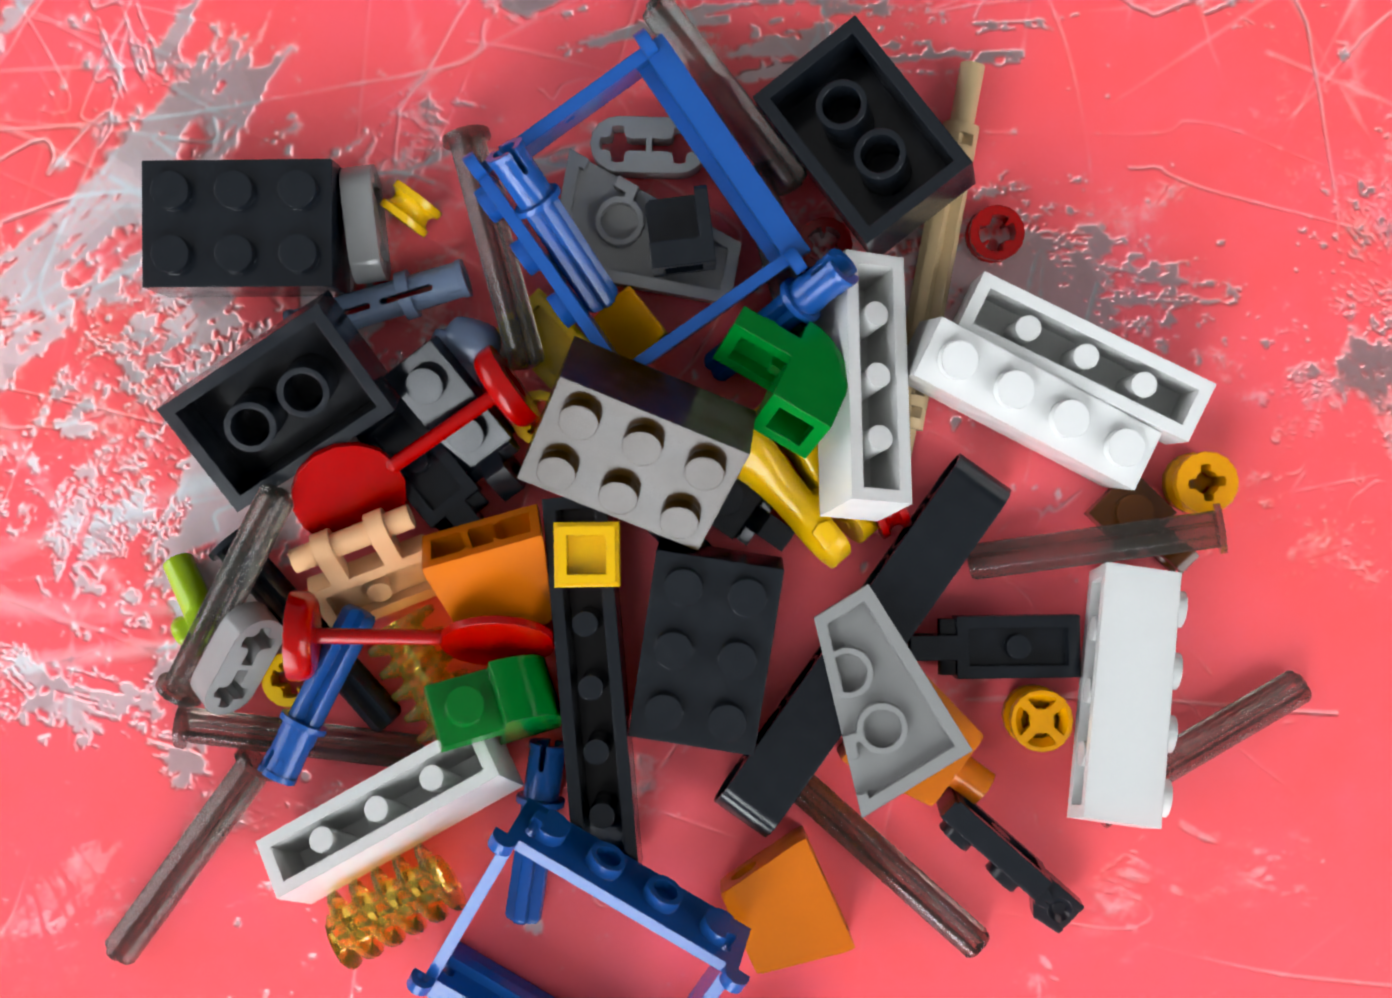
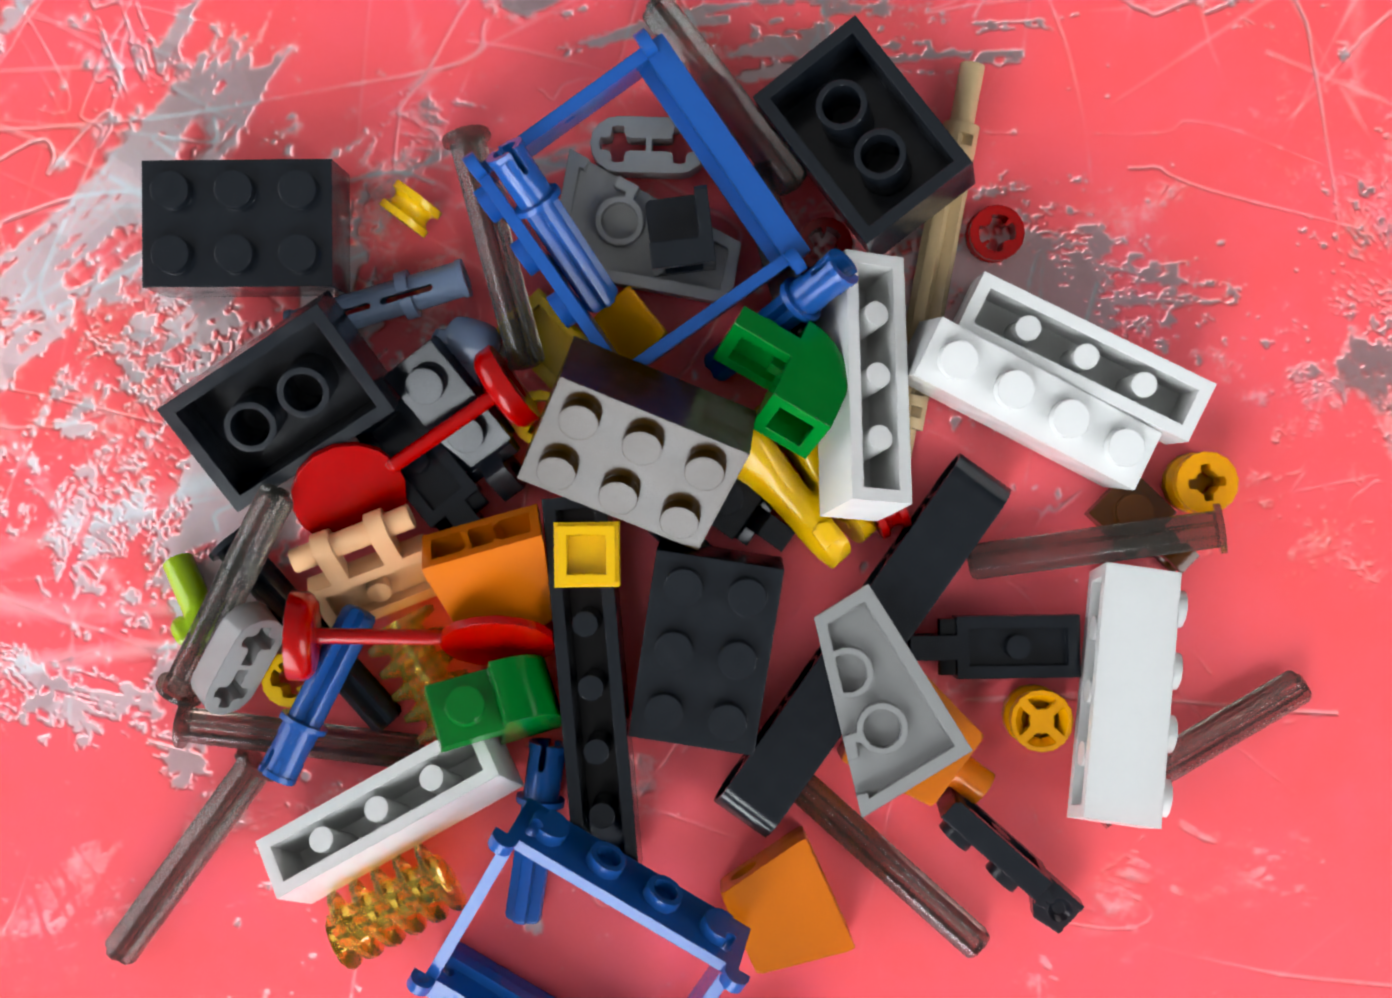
(364, 224): light grey beam -> none

